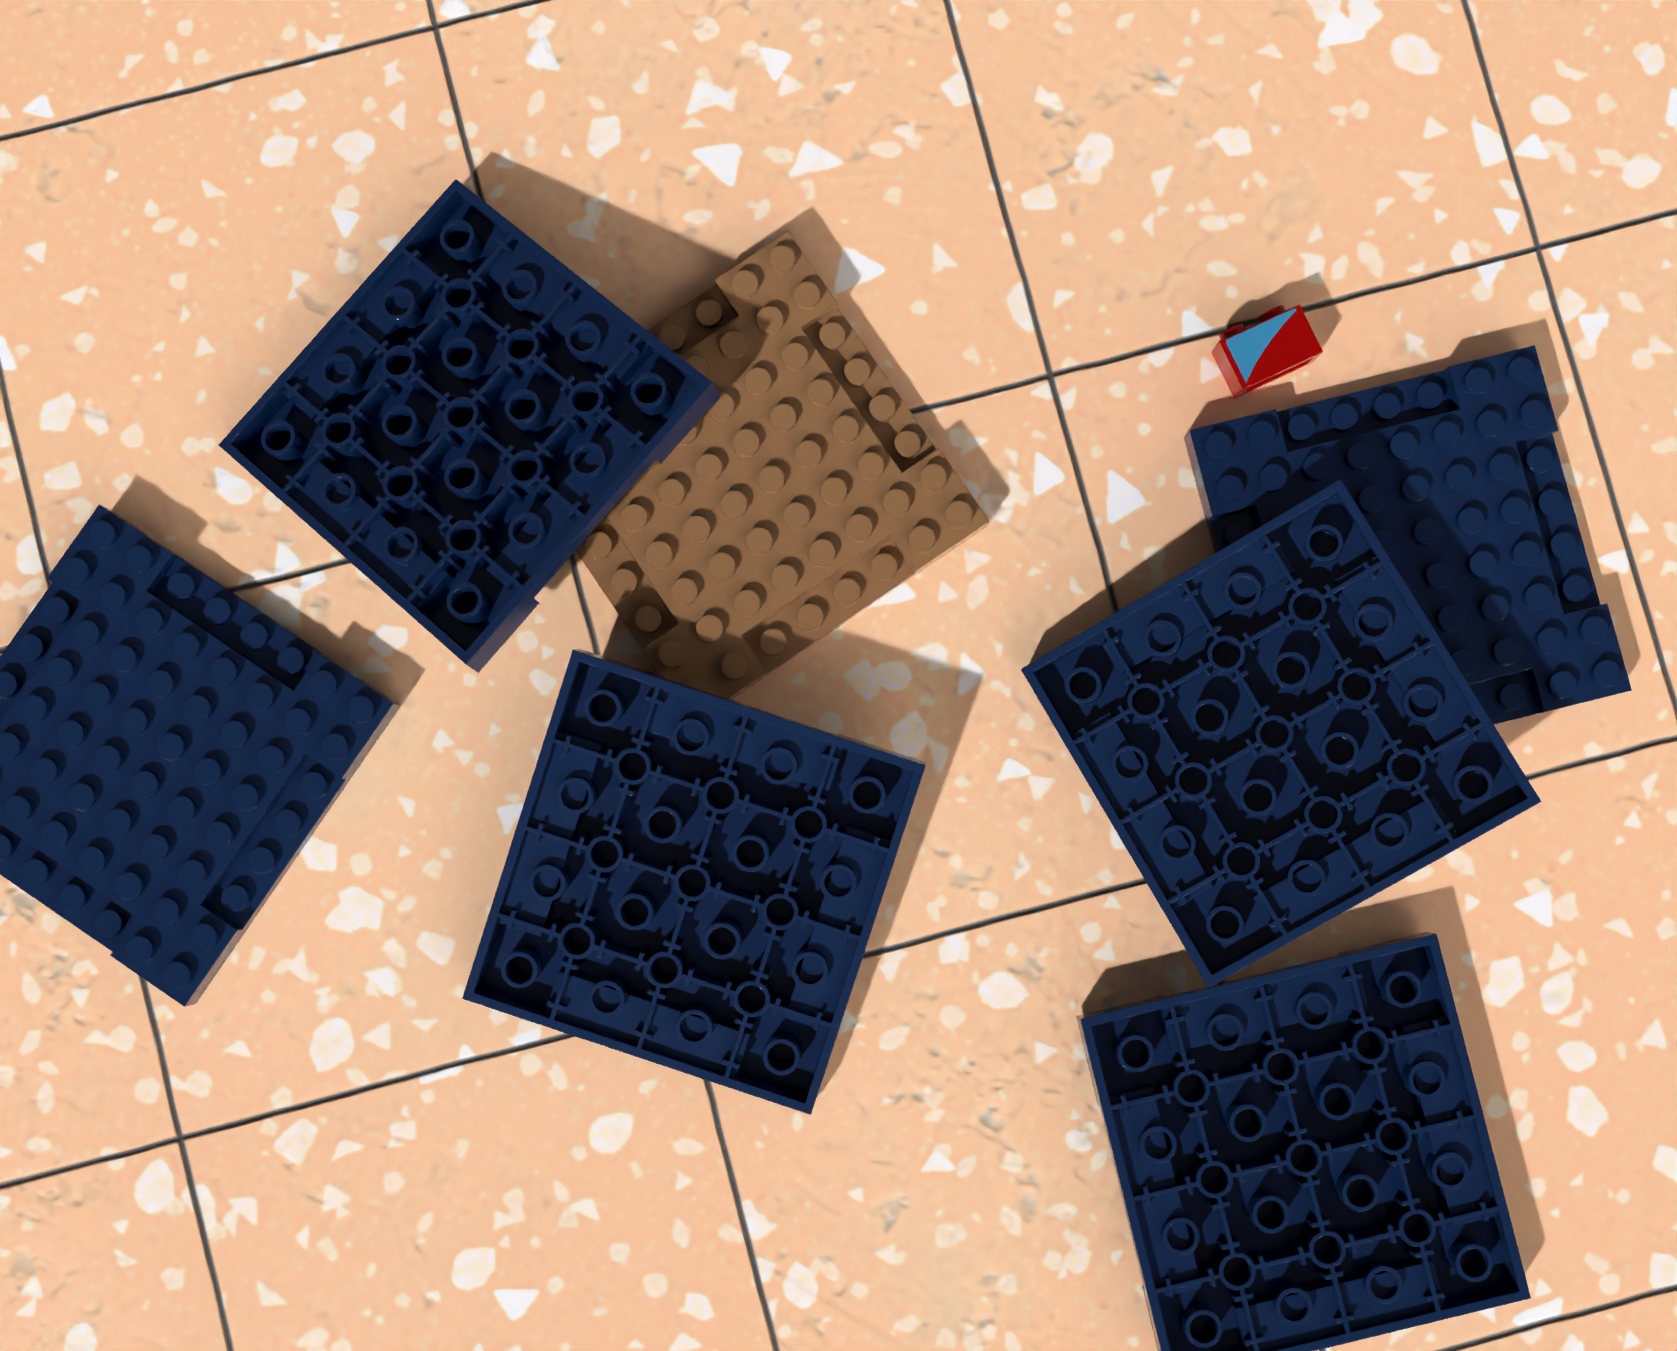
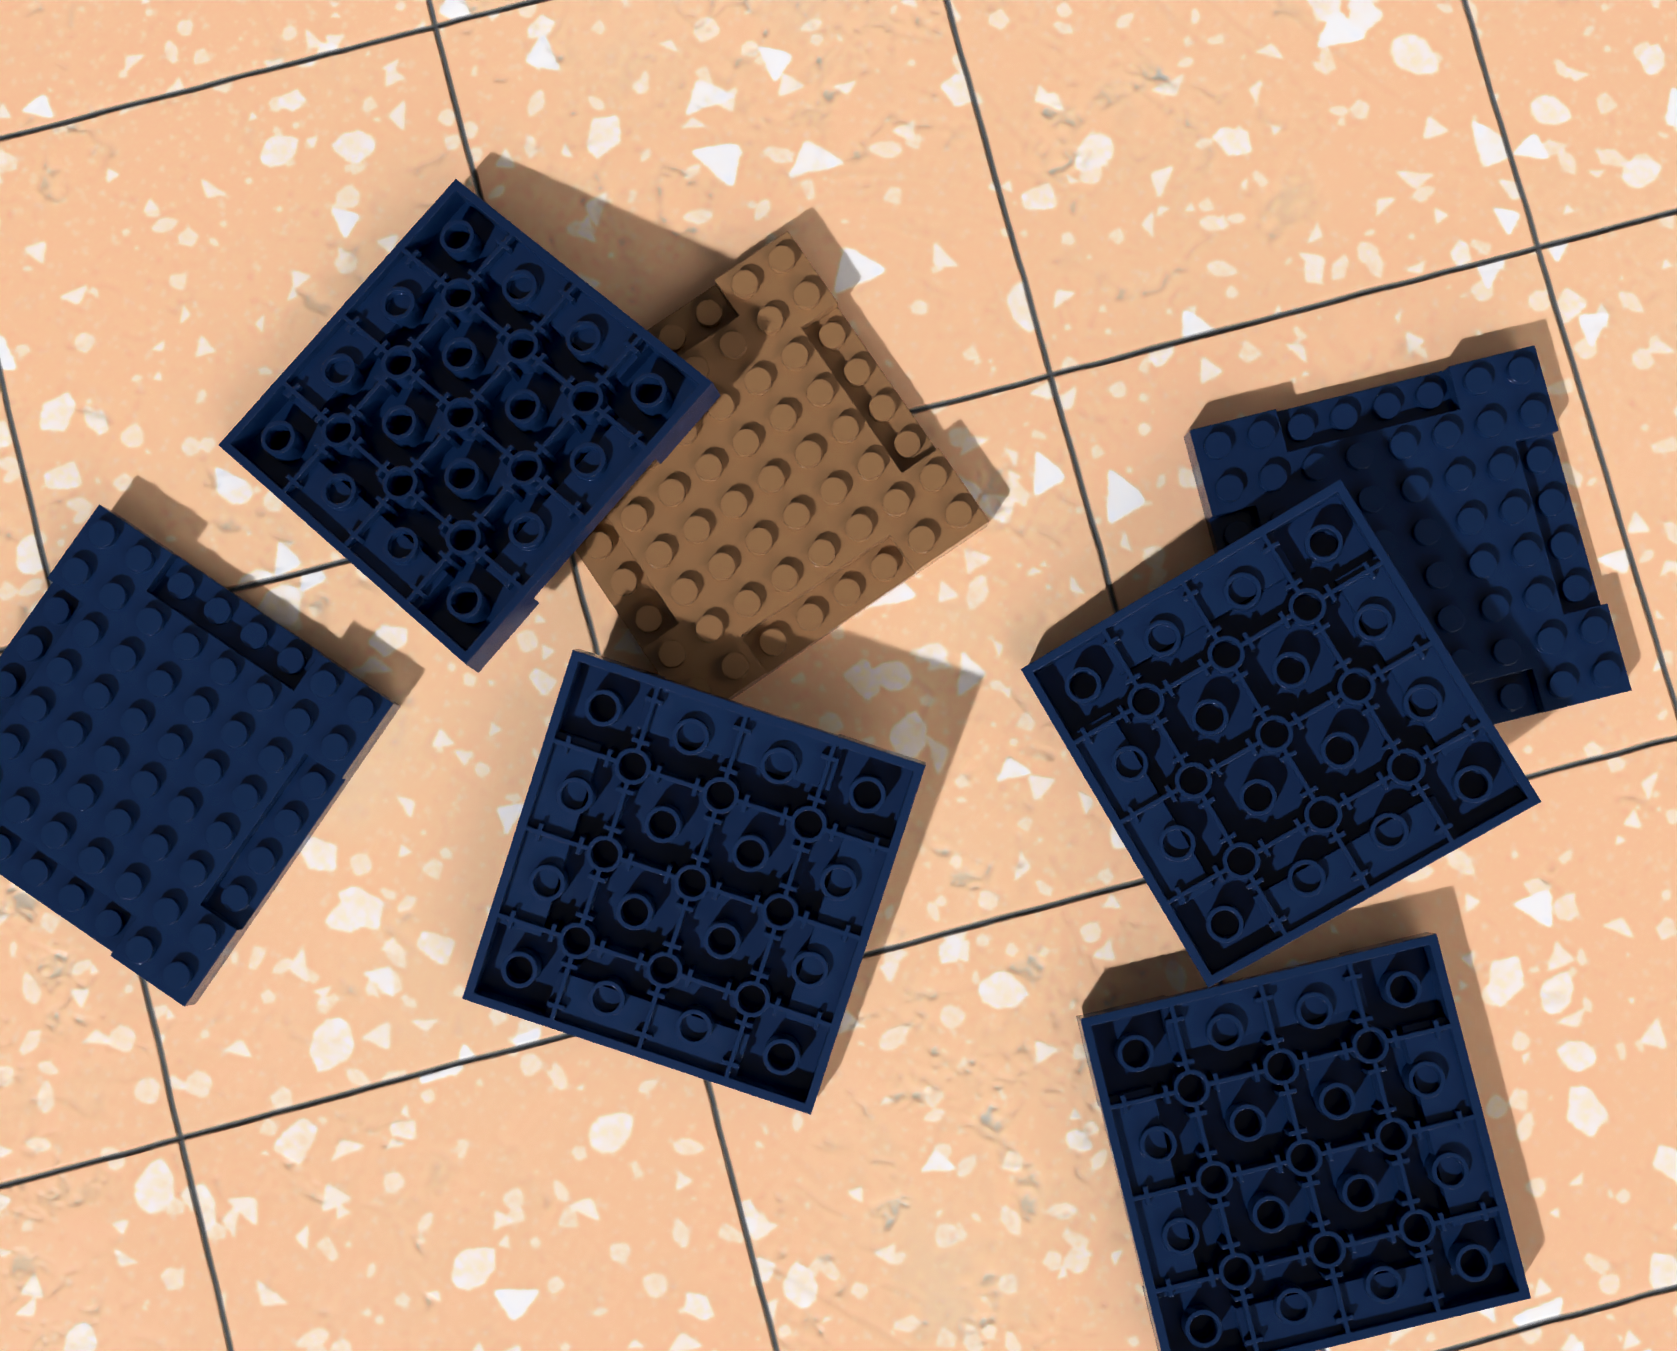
(1266, 350): red brick -> none

